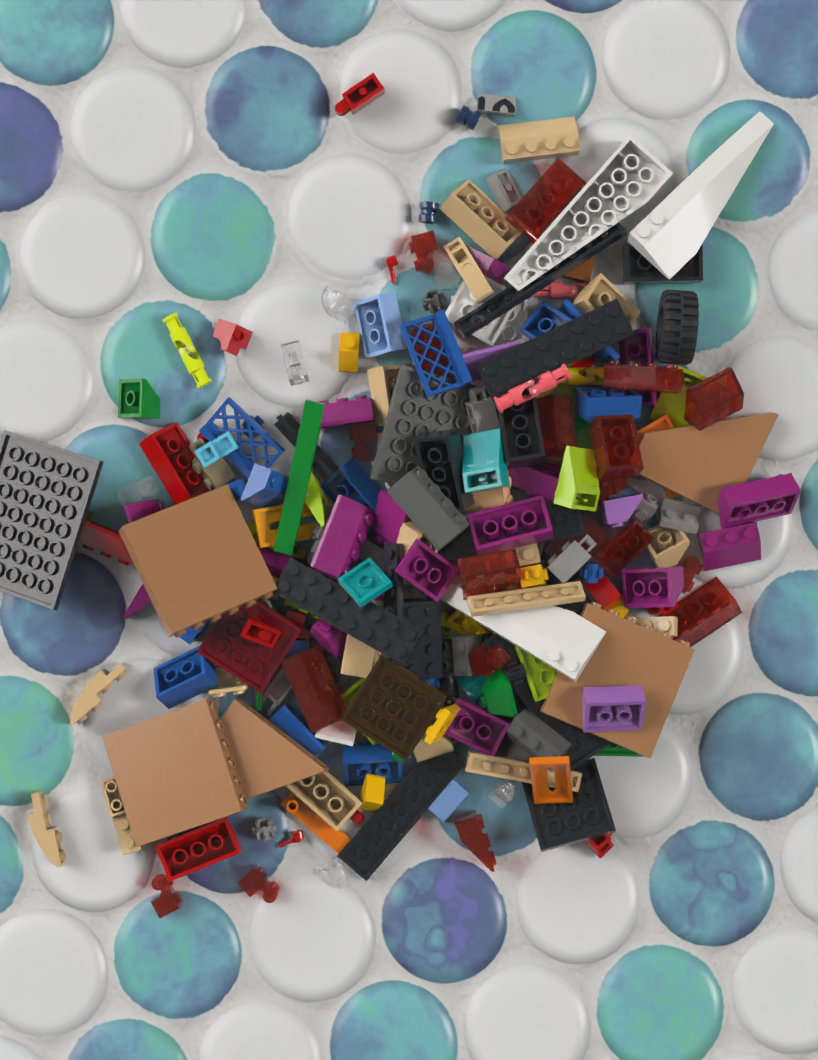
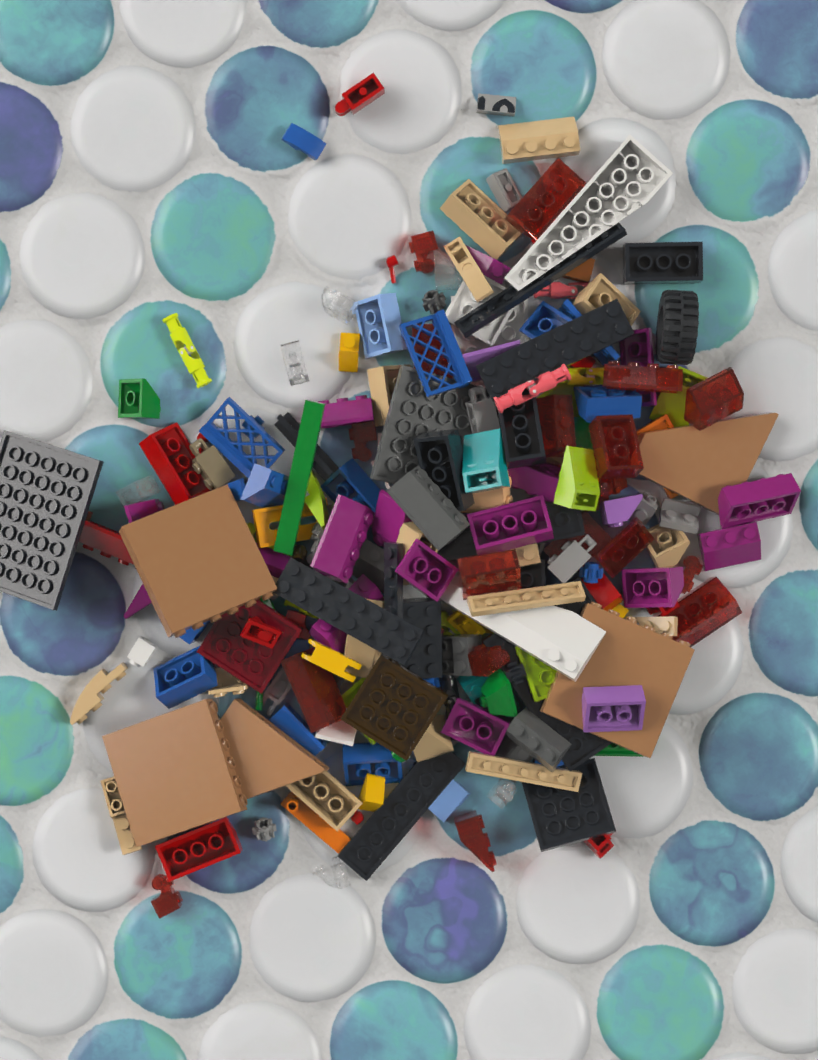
(47, 837): tan slope -> none
(141, 652): none -> white brick
(216, 449): medium azure slope -> none
(232, 336): brick -> none
(256, 880): clear red brick -> none
(297, 837): red hand -> none
(304, 141): none -> blue slope
(331, 660): none -> yellow piece
(365, 582): teal plate -> none
(428, 212): dark blue wheel -> none
(444, 719): yellow plate -> none
(468, 117): dark blue wheel -> none
(533, 576): yellow brick -> none
(539, 779): orange piece -> none
(687, 214): white wedge -> none

